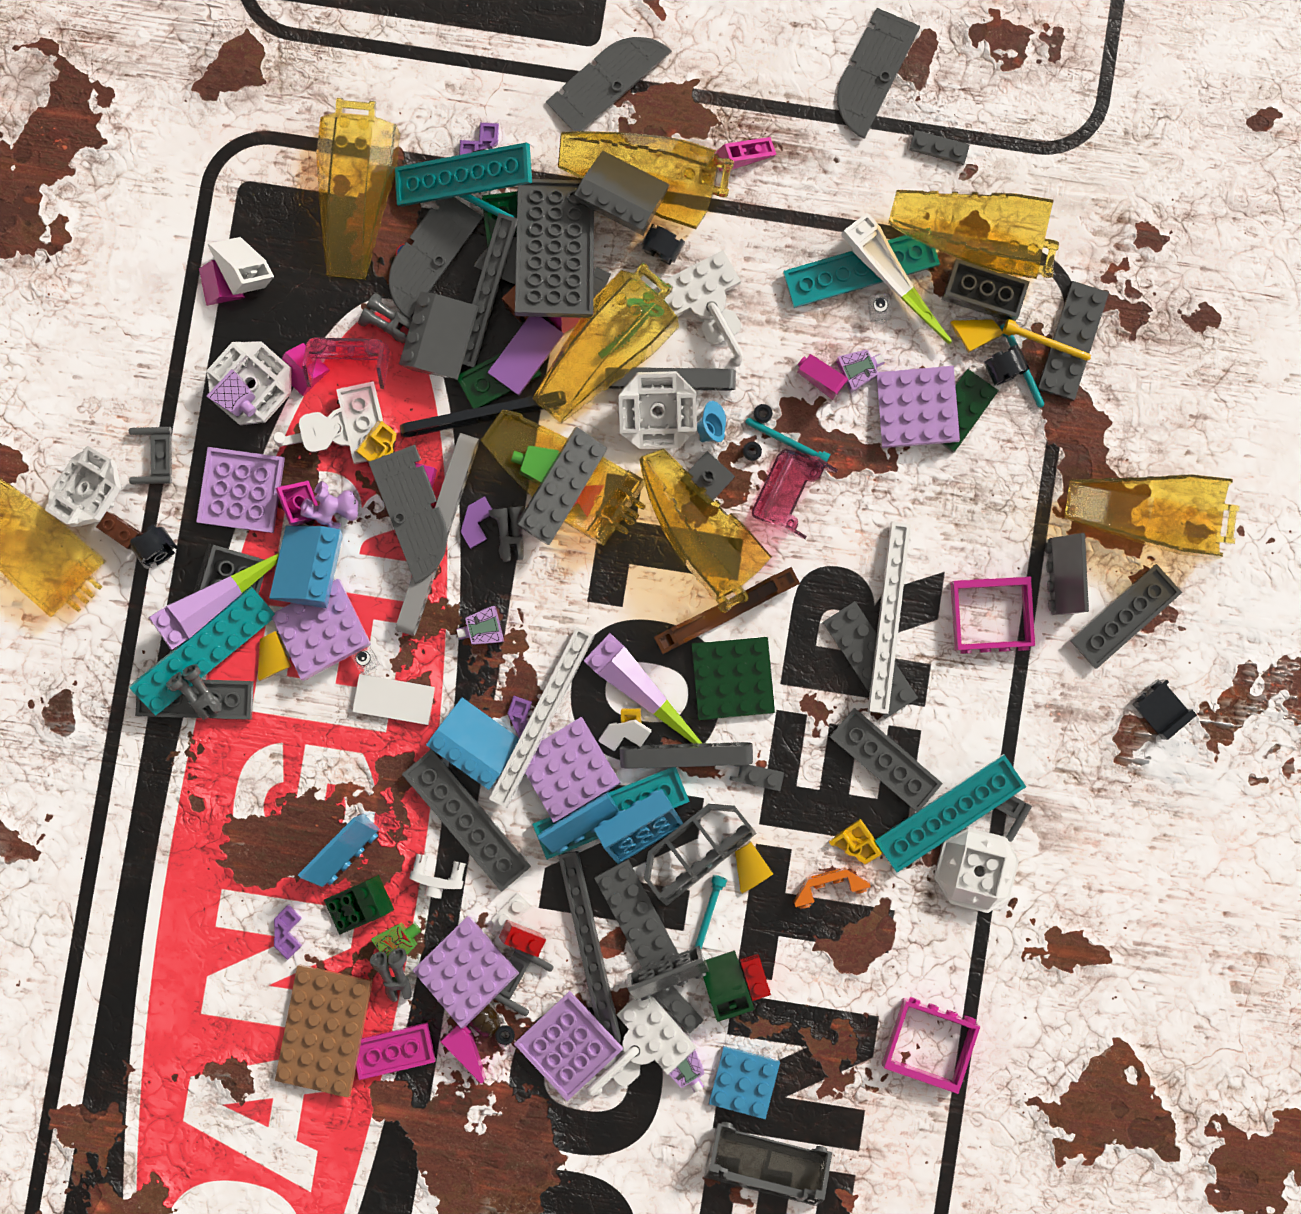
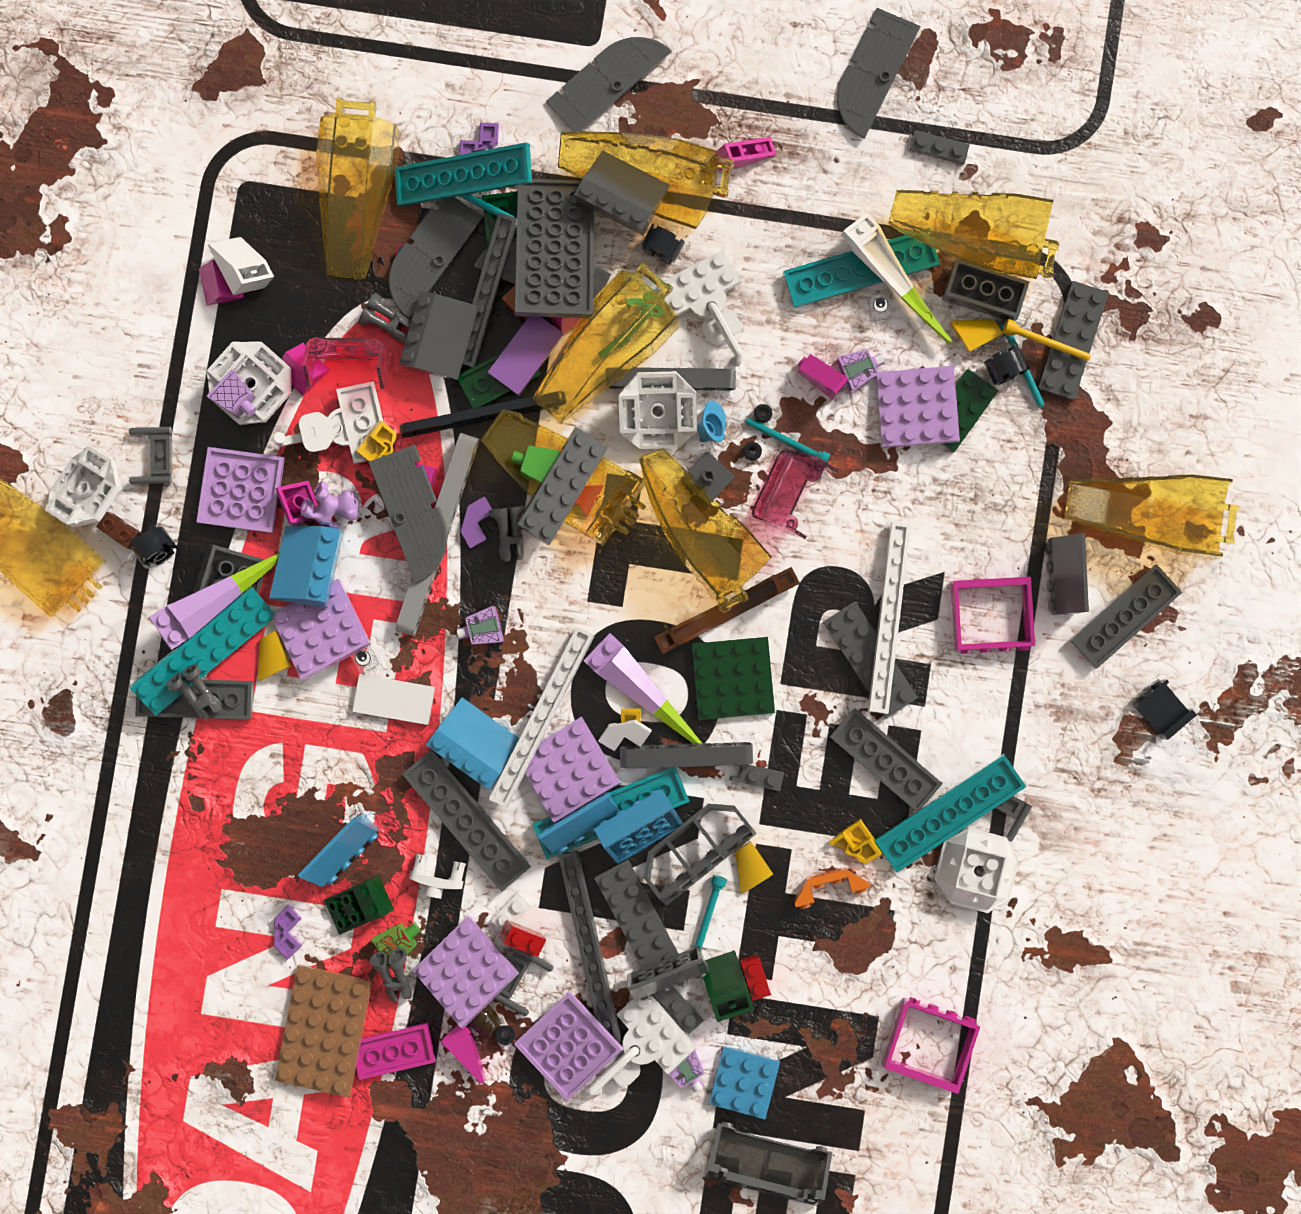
(518, 714): medium lavender tile -> none

